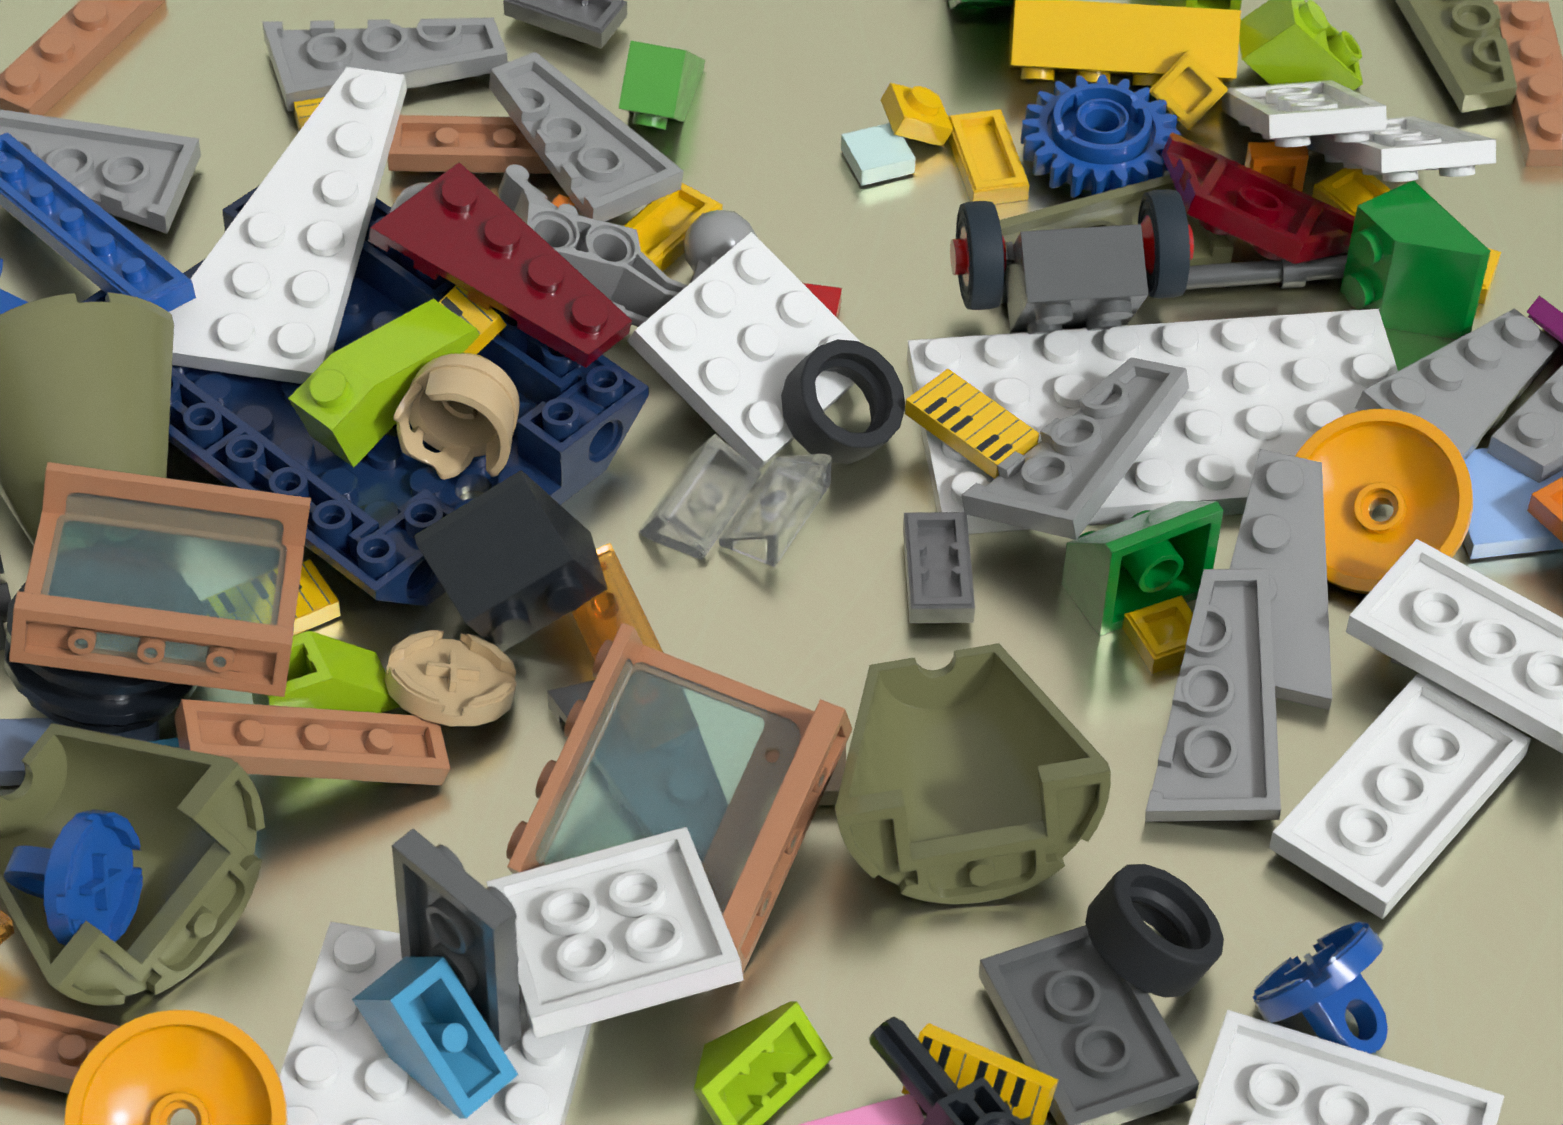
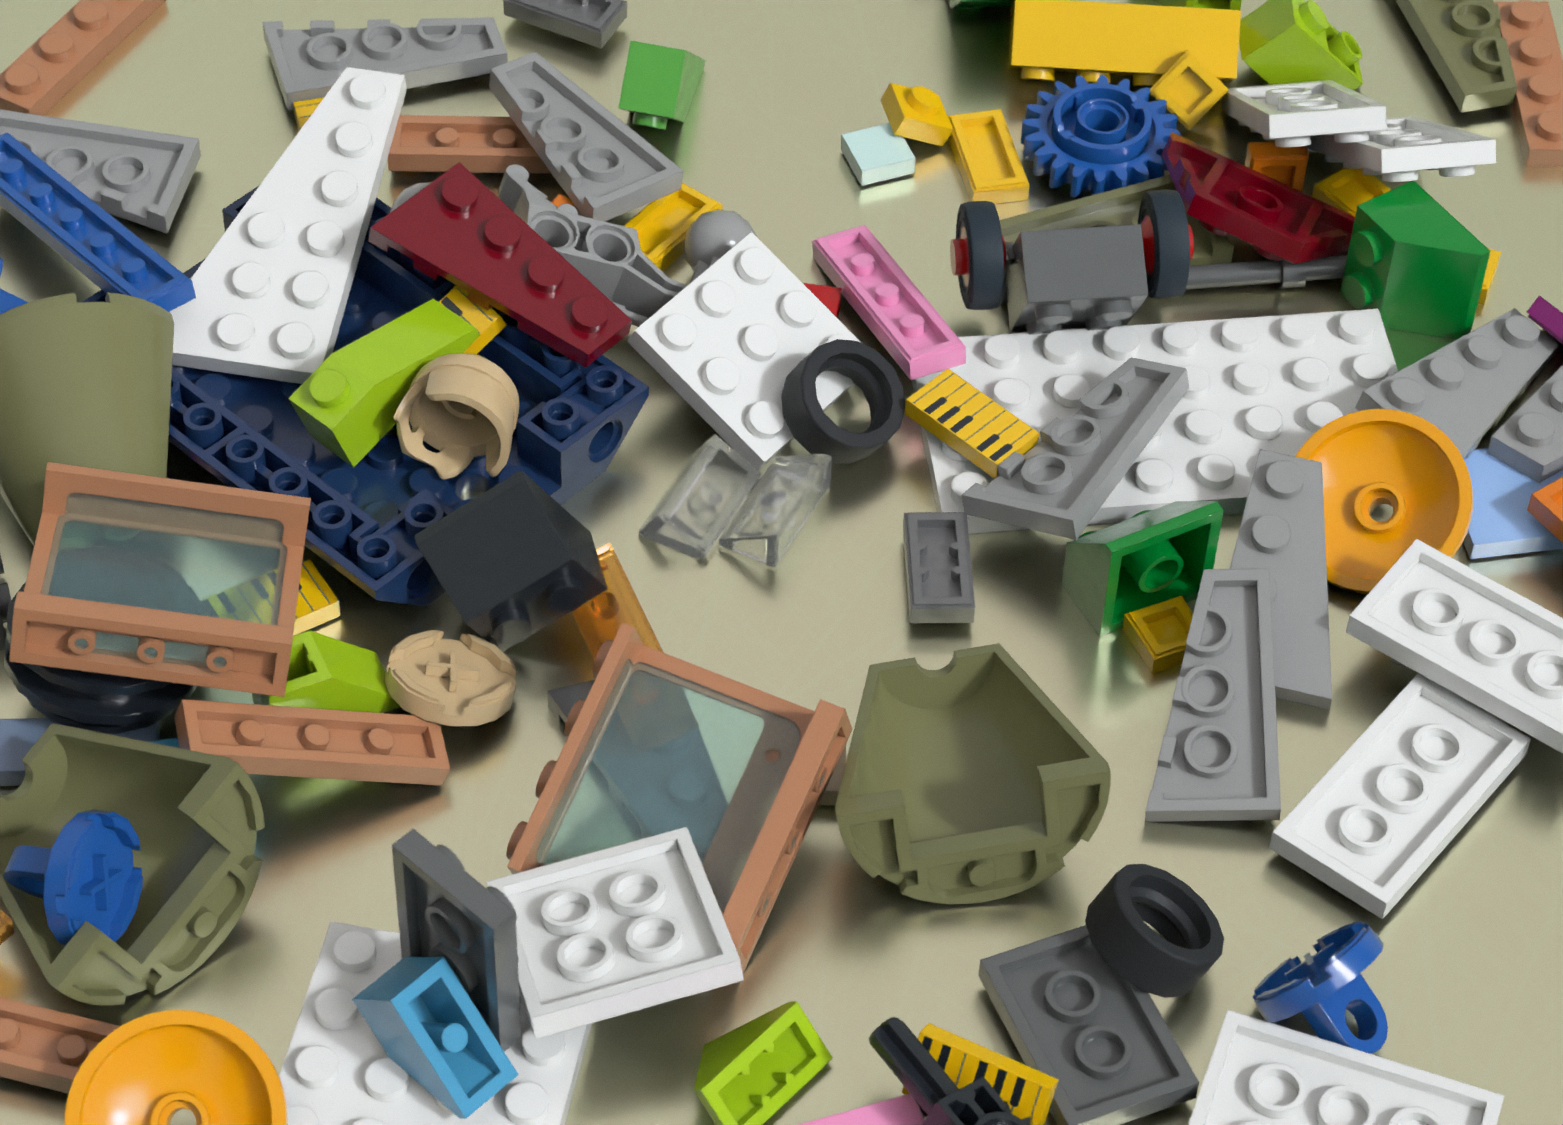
(889, 302): none -> bright pink tile

